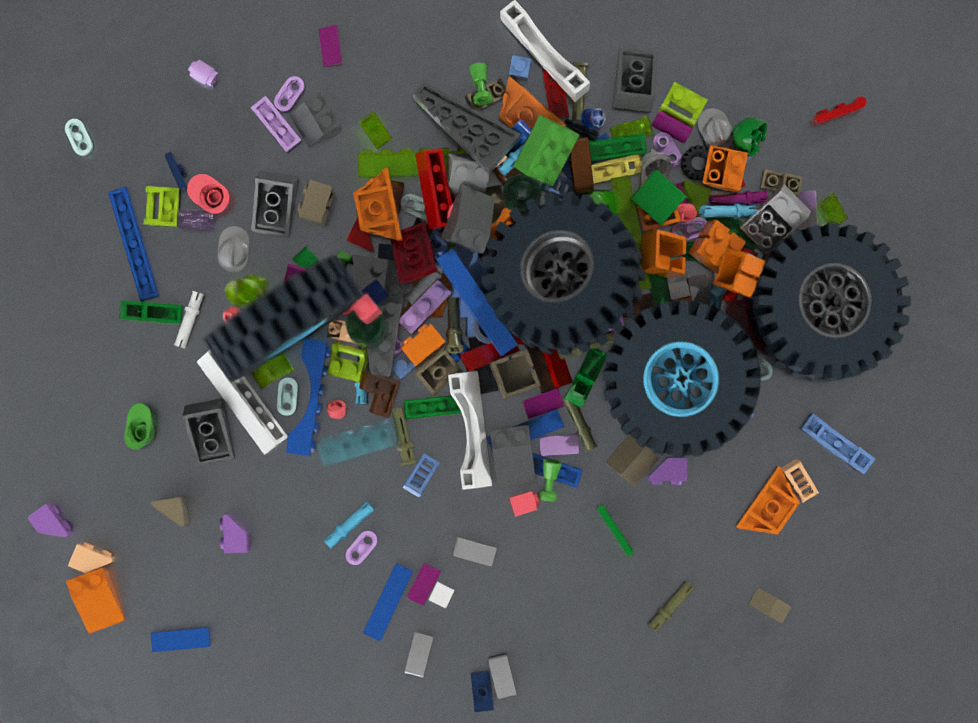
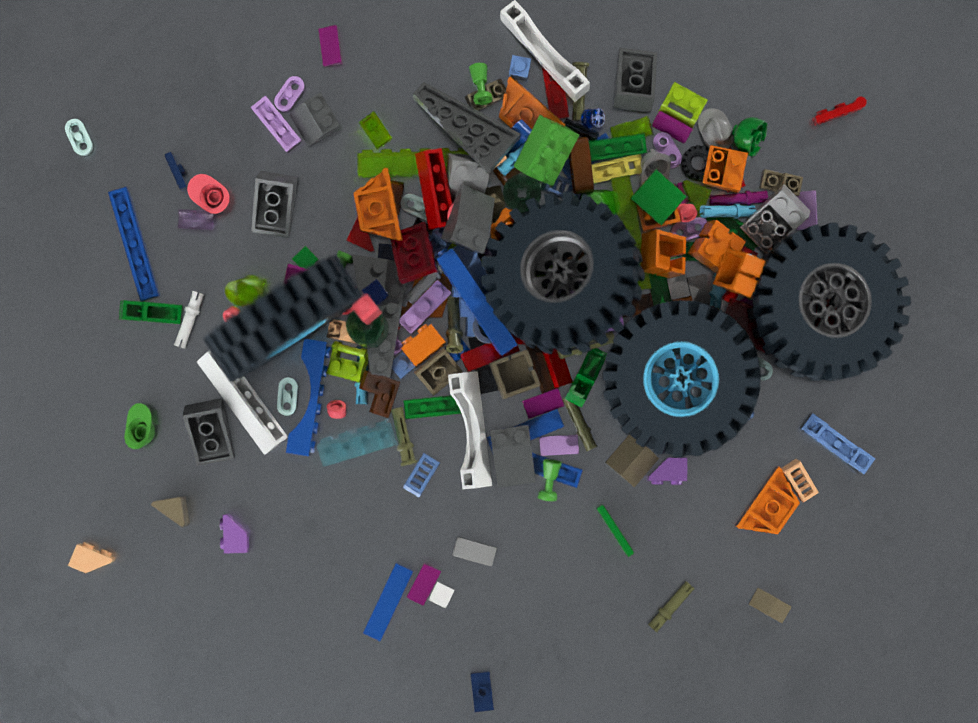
(47, 521): medium lavender slope -> none
(96, 600): orange slope -> none
(168, 206): lime plate -> none
(180, 639): blue tile -> none
(203, 72): lavender brick -> none
(233, 249): light grey piece -> none
(272, 371): clear neon green slope -> none
(314, 205): dark tan piece -> none
(346, 527): medium azure pin -> none
(361, 547): lavender plate -> none
(418, 654): light grey slope -> none
(502, 676): light grey slope -> none
(524, 503): coral brick -> none
(832, 210): clear neon green slope -> none

